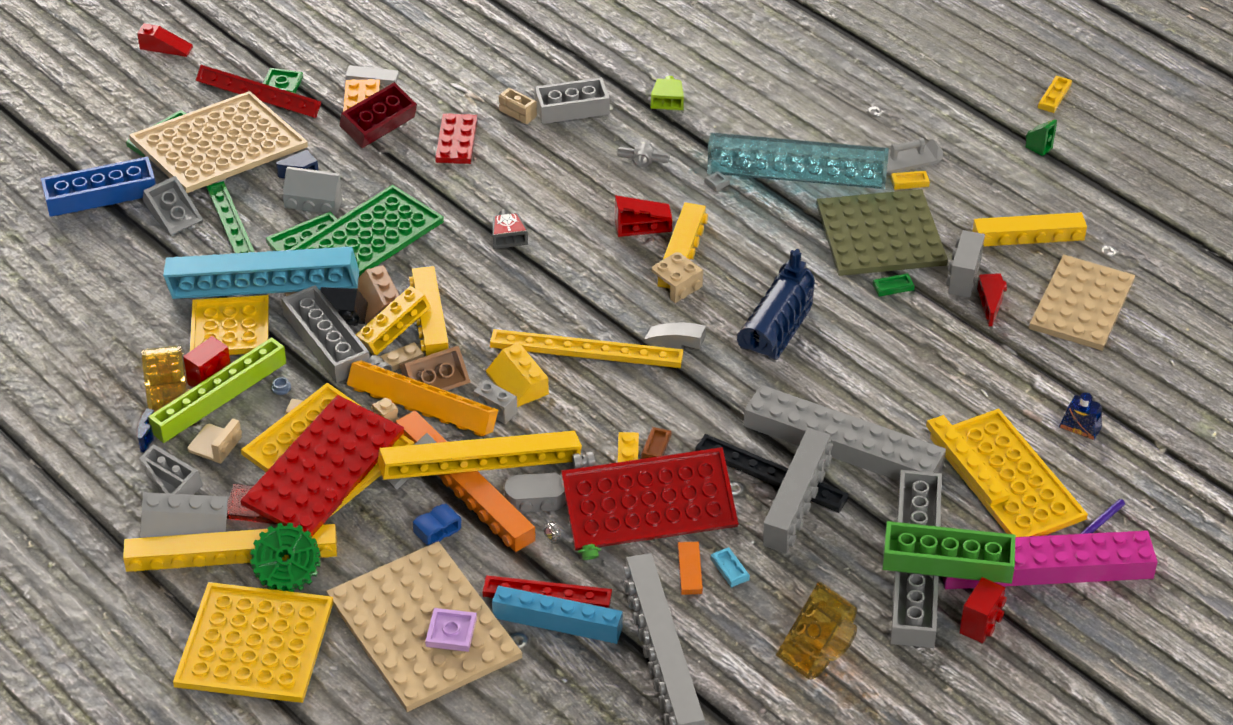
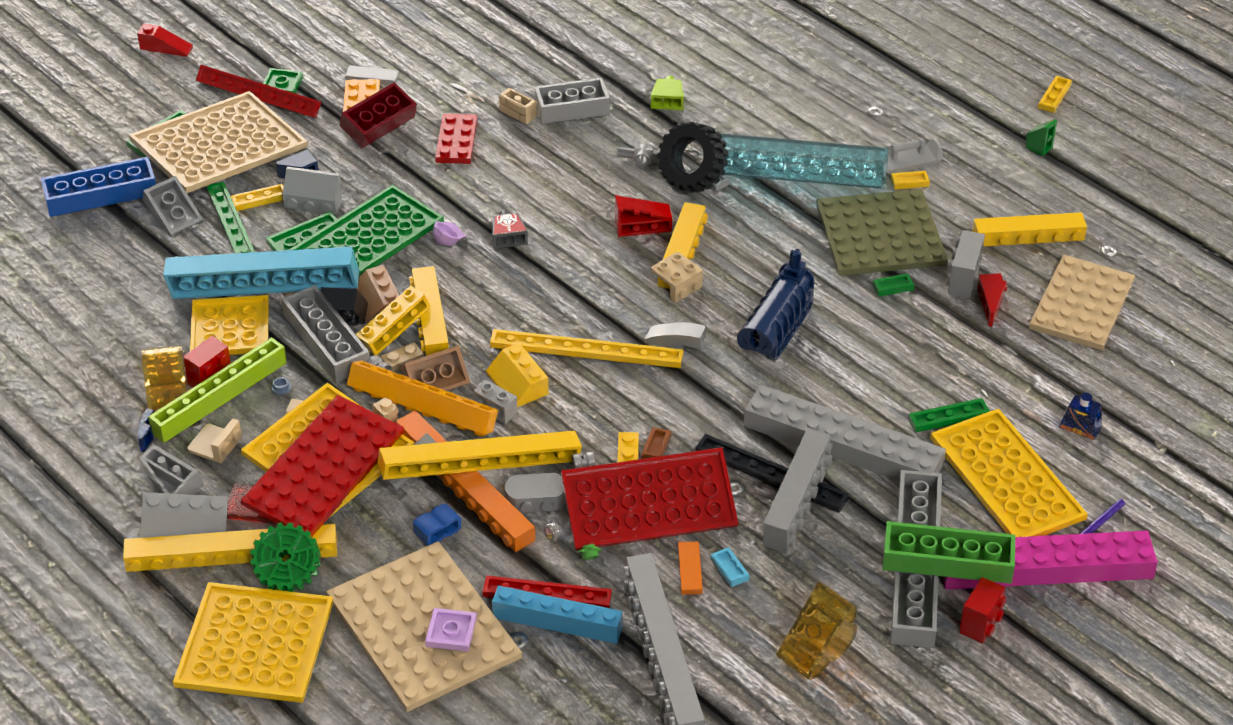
(258, 197): none -> yellow tile
(447, 233): none -> lavender piece
(713, 156): none -> black tyre
(947, 415): none -> green plate
(967, 460): yellow plate -> none

